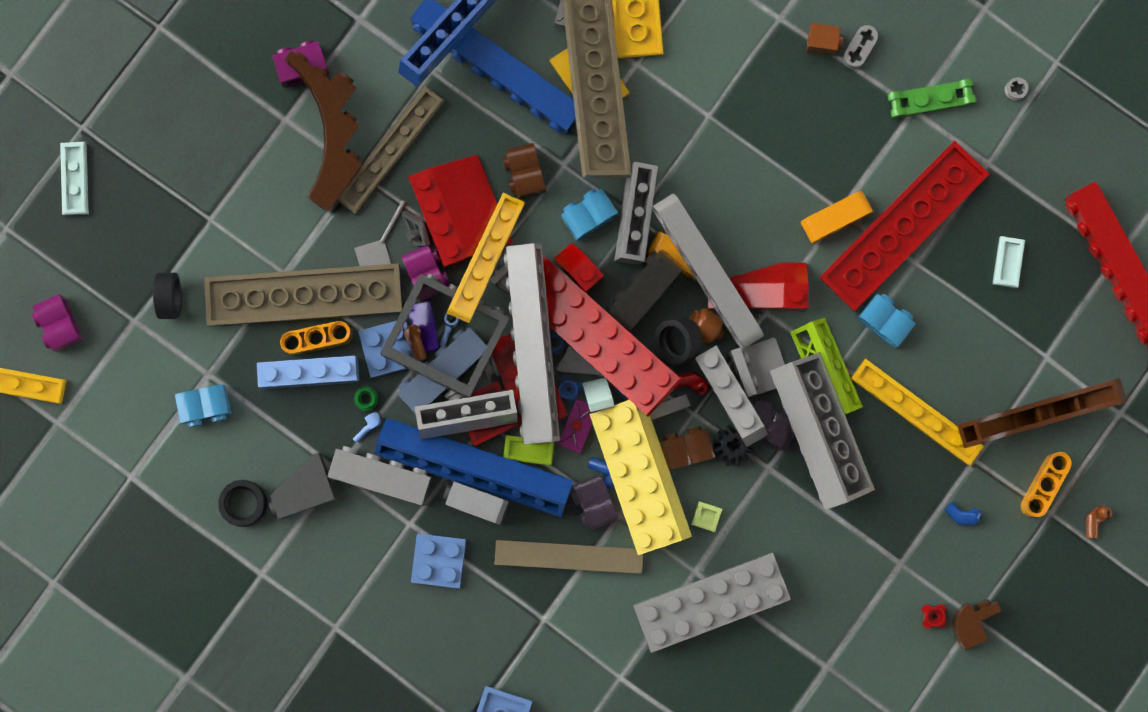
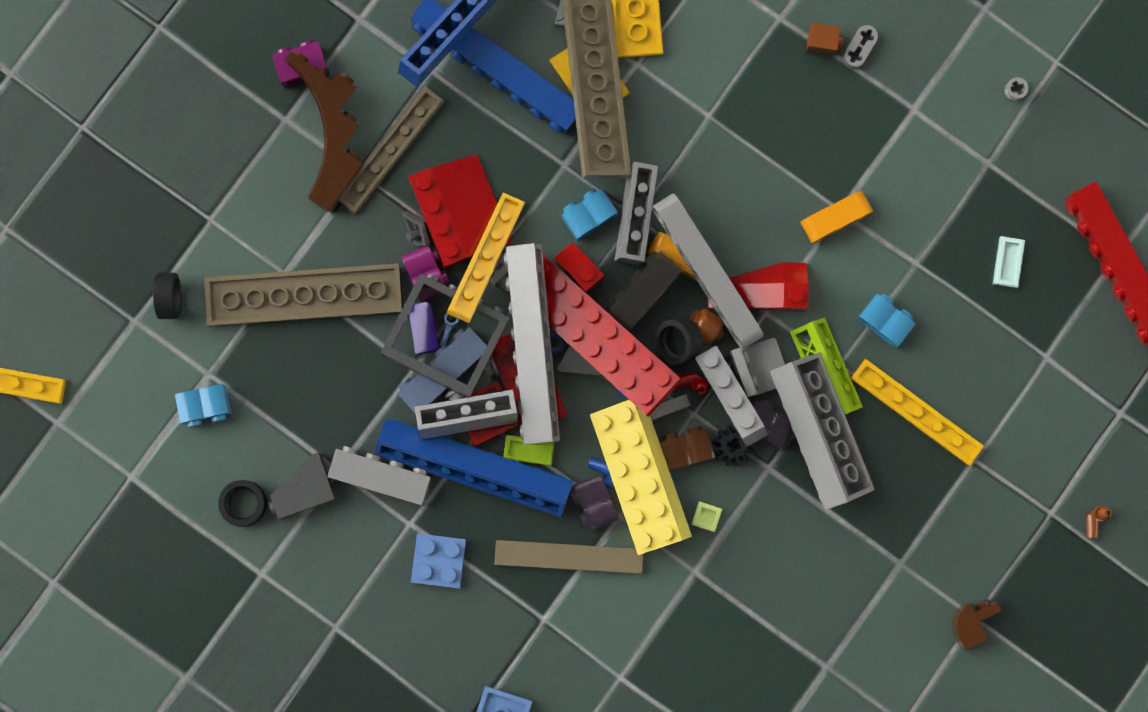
(57, 323): magenta brick -> none
(74, 178): light aqua tile -> none
(304, 337): light orange beam -> none
(308, 372): light blue brick -> none
(366, 391): green plate -> none
(372, 343): medium blue plate -> none
(373, 421): light blue hand -> none
(376, 252): light grey piece -> none
(412, 335): dark orange arm -> none
(476, 502): slope -> none
(525, 171): reddish brown brick -> none
(575, 388): blue plate -> none
(577, 427): magenta tile -> none
(598, 394): light aqua tile -> none
(711, 602): light grey brick -> none
(904, 226): red plate -> none
(932, 98): bright green plate -> none
(939, 621): red plate -> none
(963, 518): blue arm -> none
(1042, 413): reddish brown arch -> none
(1056, 479): light orange beam -> none

